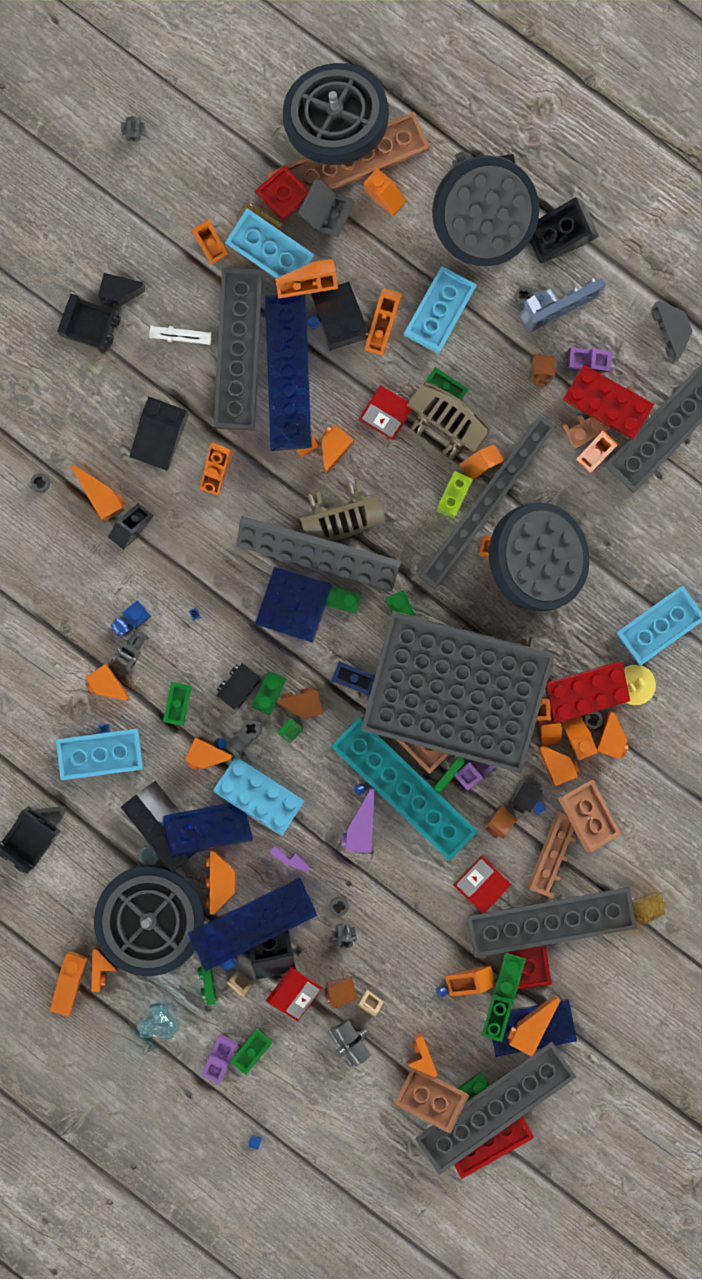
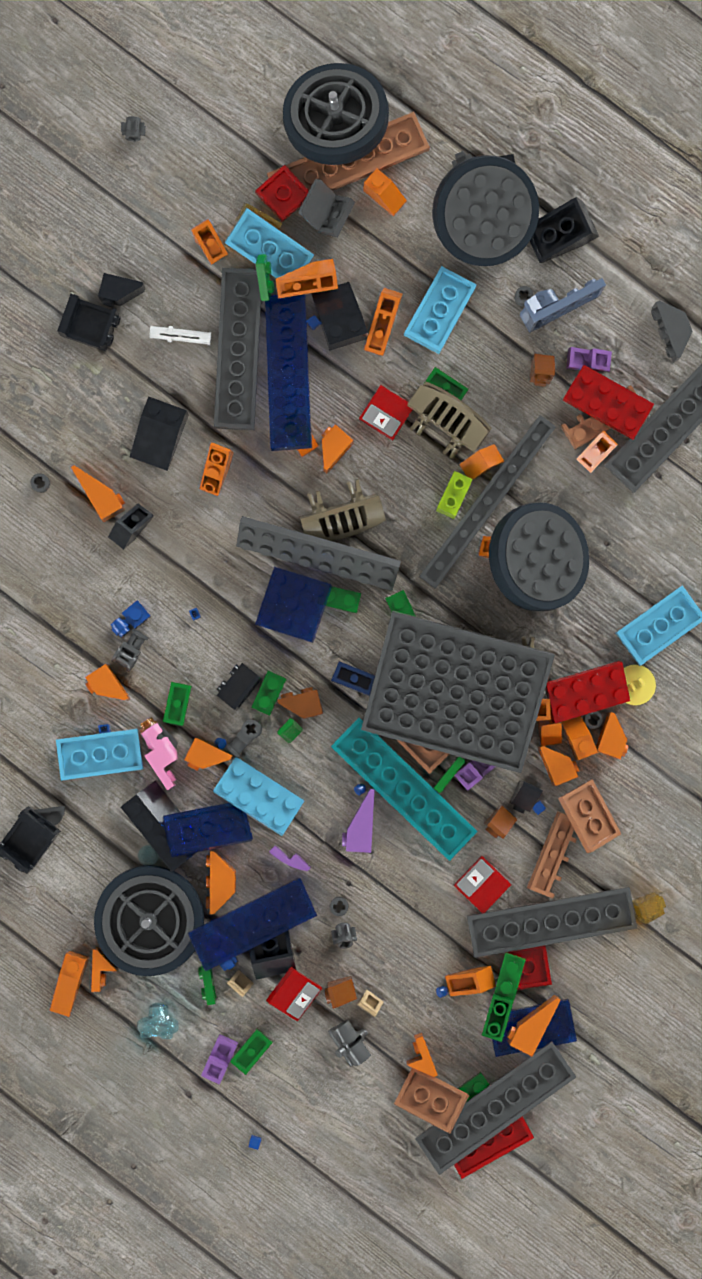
(163, 750): none -> bright pink plate
(263, 270): none -> green plate

